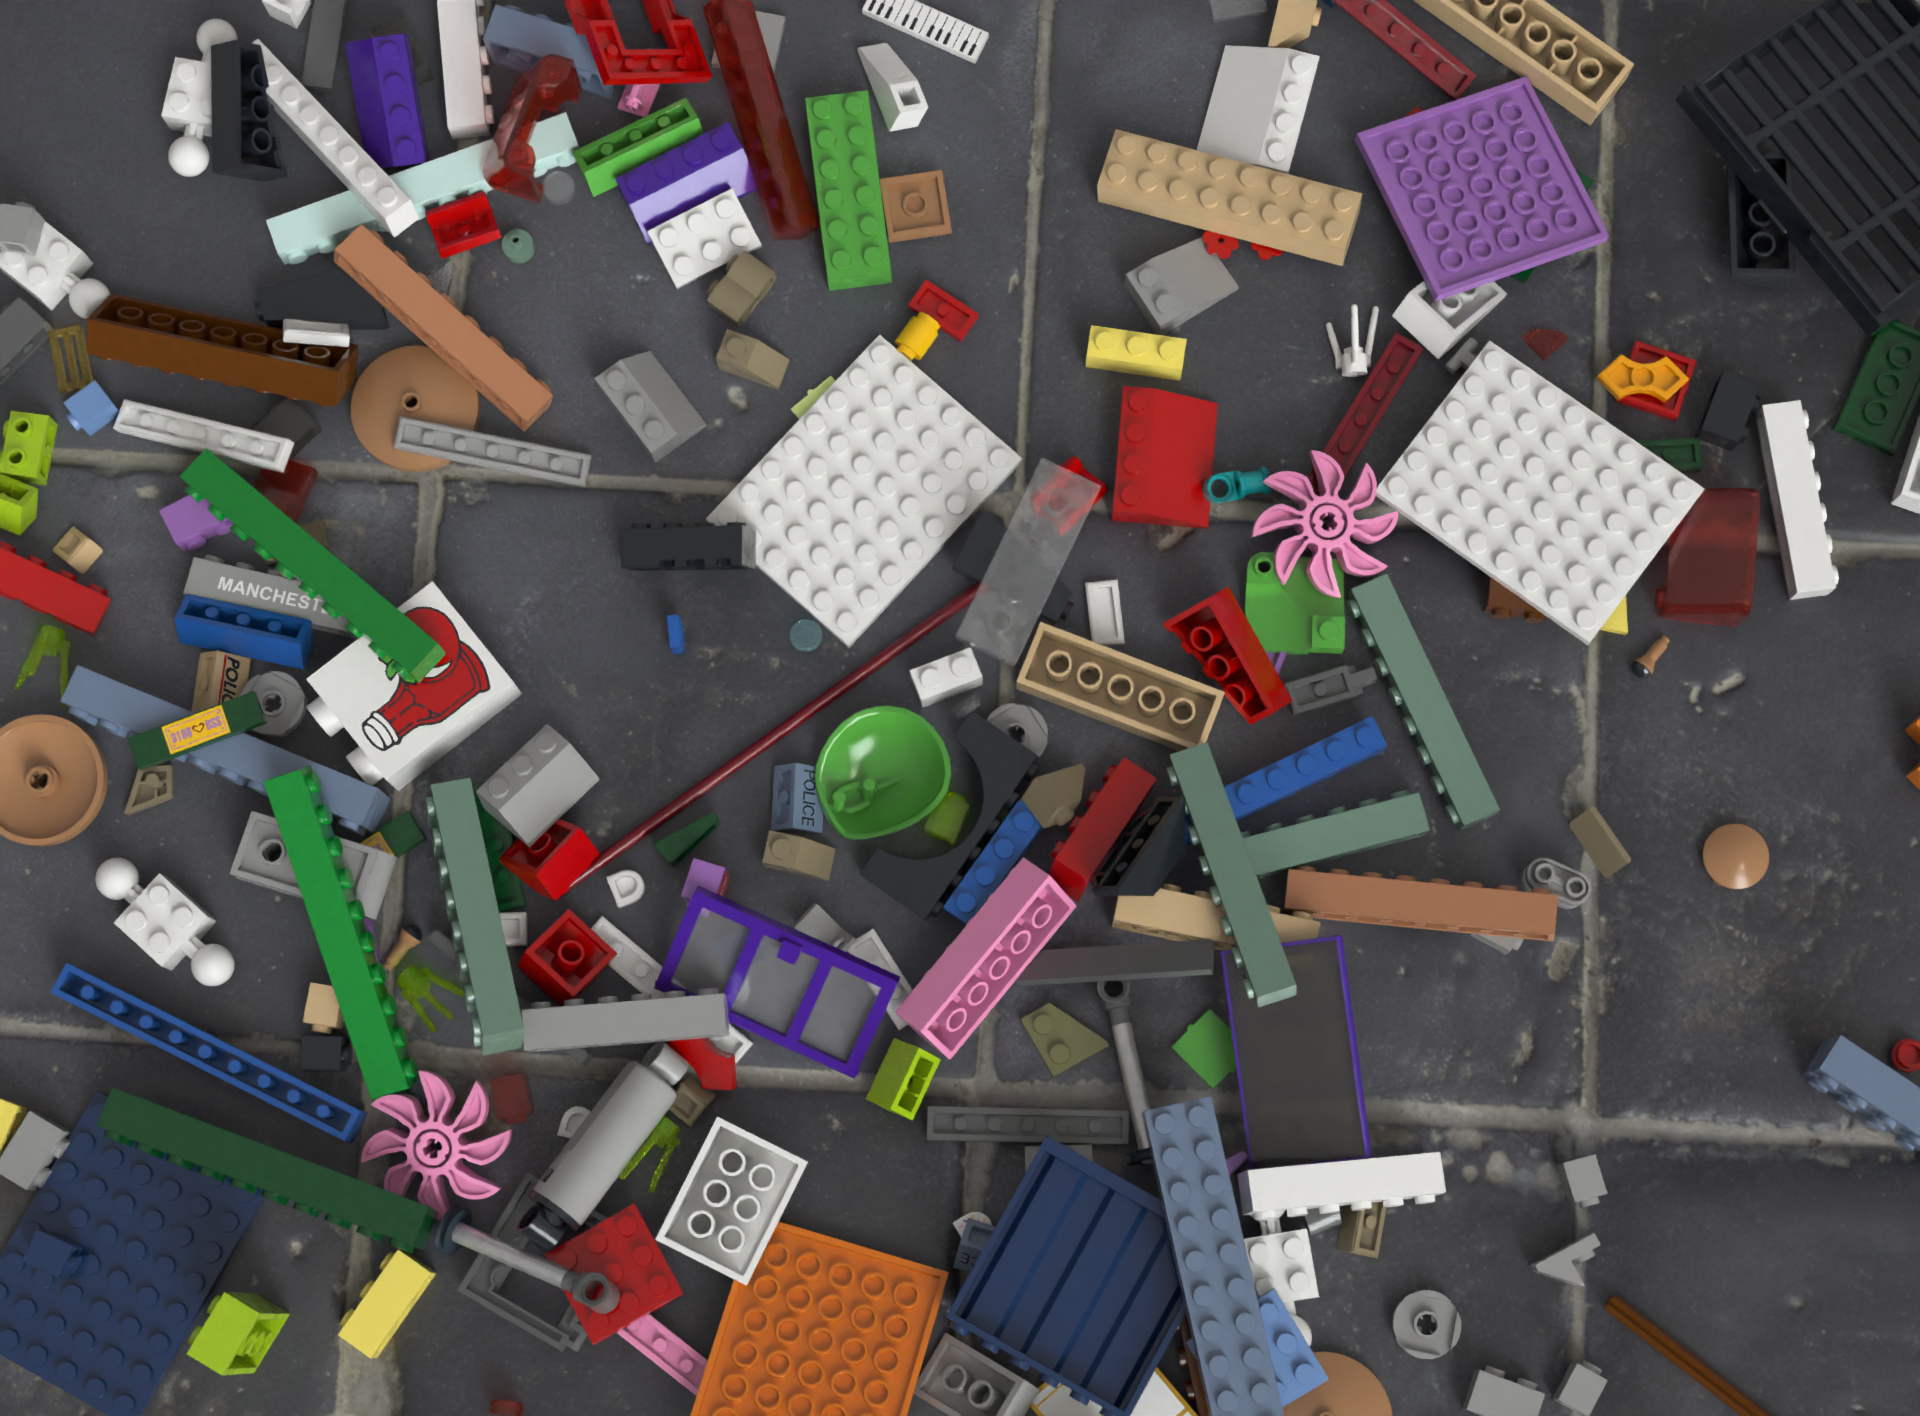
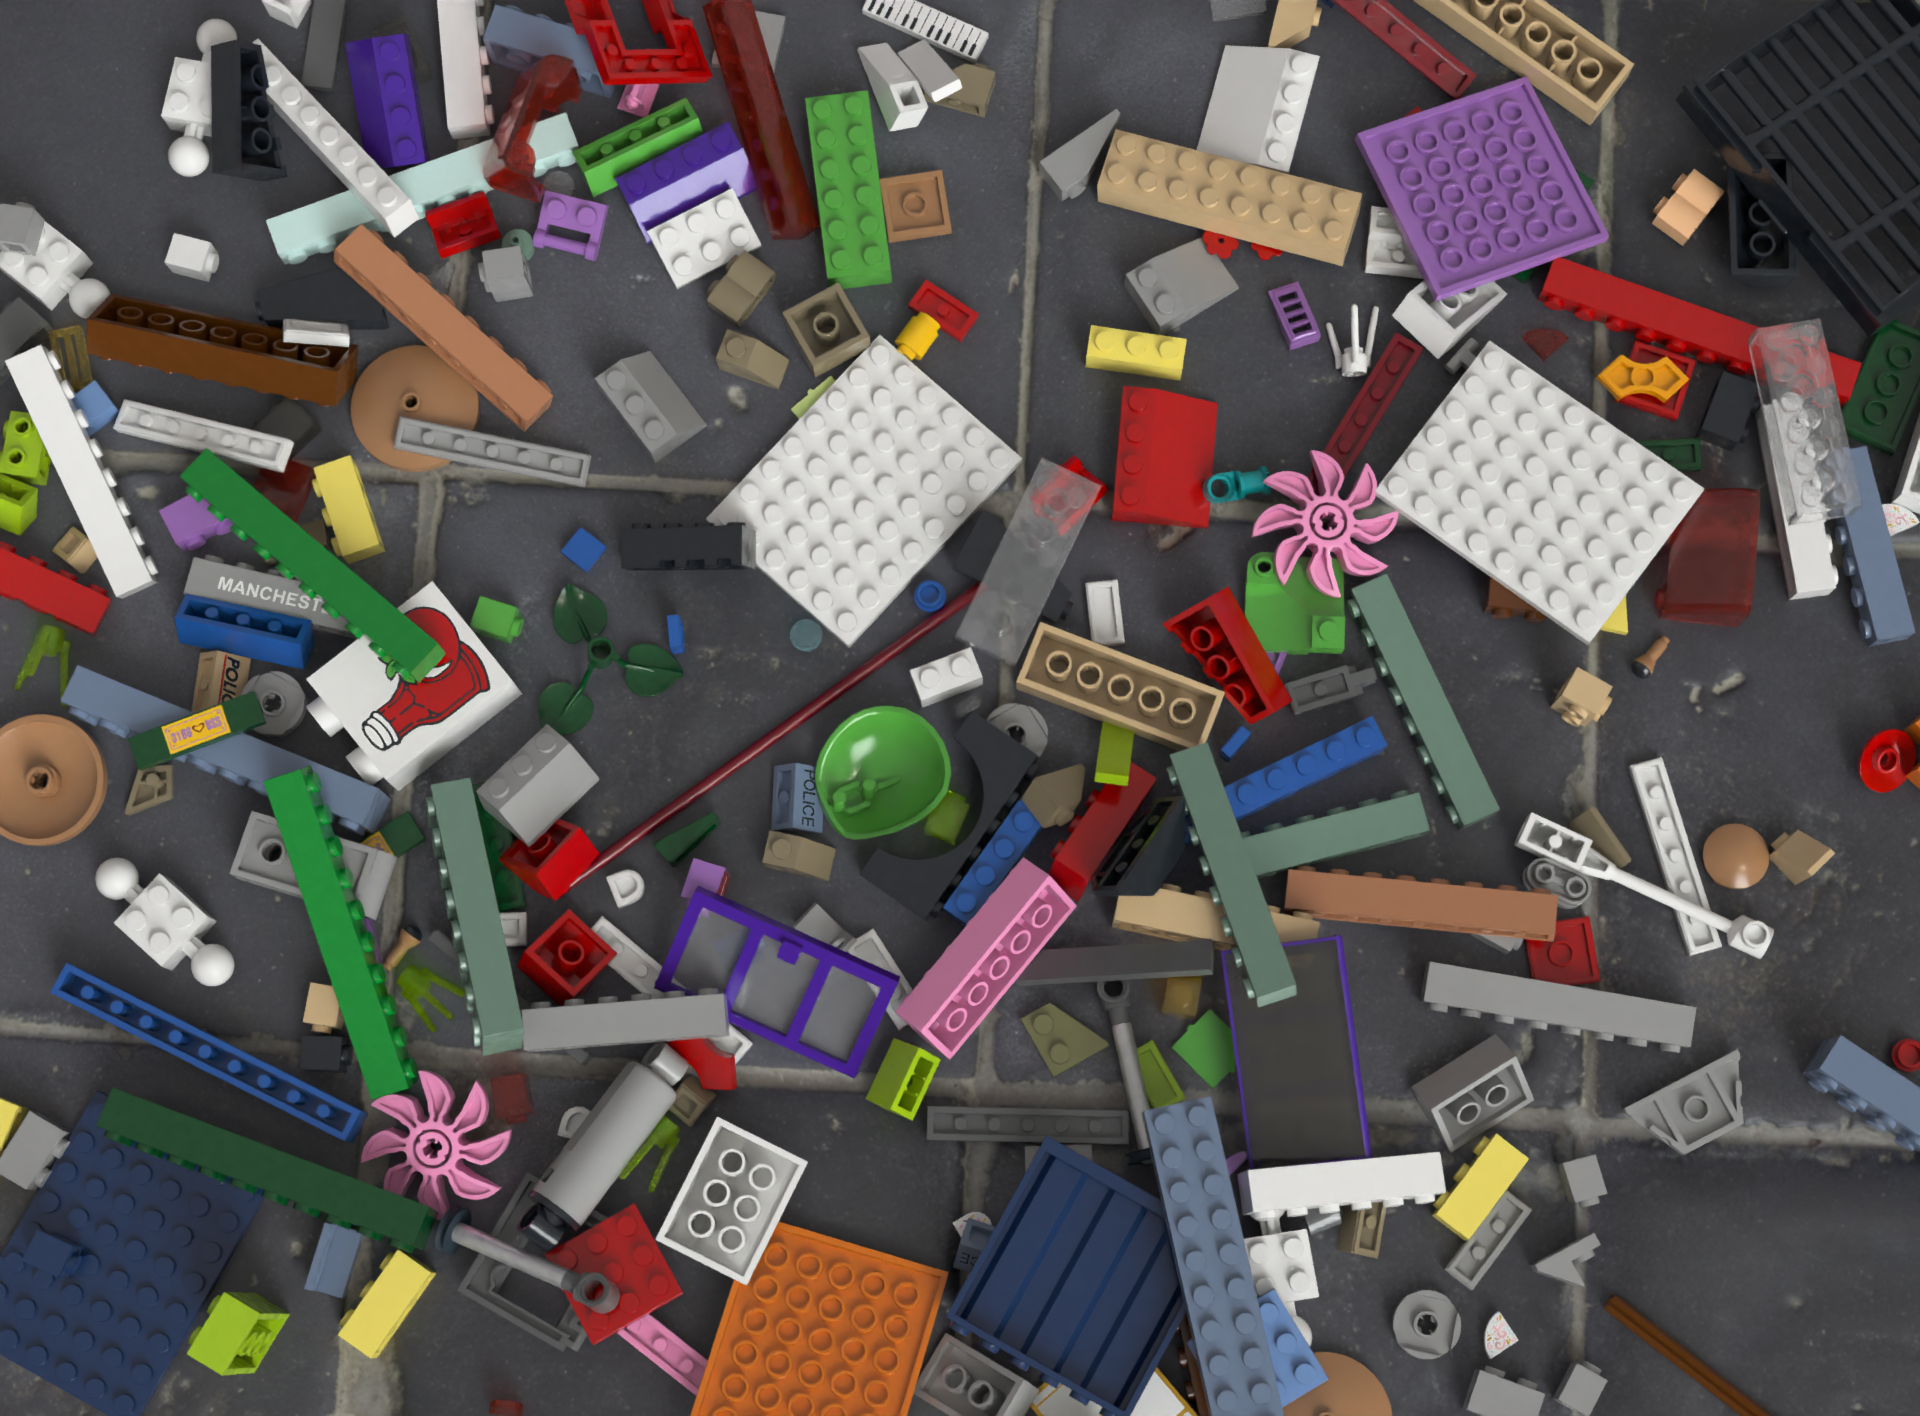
(82, 471): none -> white brick
(192, 257): none -> white brick
(334, 1260): none -> sand blue panel
(347, 510): none -> light yellow brick
(496, 620): none -> bright green brick
(506, 273): none -> light grey brick
(574, 215): none -> medium lavender plate
(579, 617): none -> dark green plant
(583, 550): none -> blue tile
(826, 329): none -> dark tan brick
(929, 596): none -> blue plate
(930, 70): none -> white tile
(977, 89): none -> dark tan slope
(1073, 164): none -> light grey slope
(1114, 755): none -> lime tile
(1158, 1079): none -> lime tile
(1181, 996): none -> clear yellow slope
(1234, 744): none -> blue tile
(1302, 338): none -> medium lavender slope
(1386, 247): none -> white slope
(1473, 1092): none -> light grey slope
(1479, 1186): none -> light yellow brick
(1488, 1241): none -> light grey tile
(1497, 1335): none -> white tile
(1558, 1005): none -> light grey brick
(1568, 958): none -> red tile
(1573, 850): none -> white bar
(1582, 698): none -> tan brick
(1664, 320): none -> red brick
(1673, 851): none -> white tile
(1687, 207): none -> light nougat brick
(1694, 1107): none -> light grey wing
(1799, 855): none -> tan slope
(1804, 422): none -> clear brick
(1873, 563): none -> sand blue brick
(1886, 760): none -> red dish
(1898, 518): none -> white tile

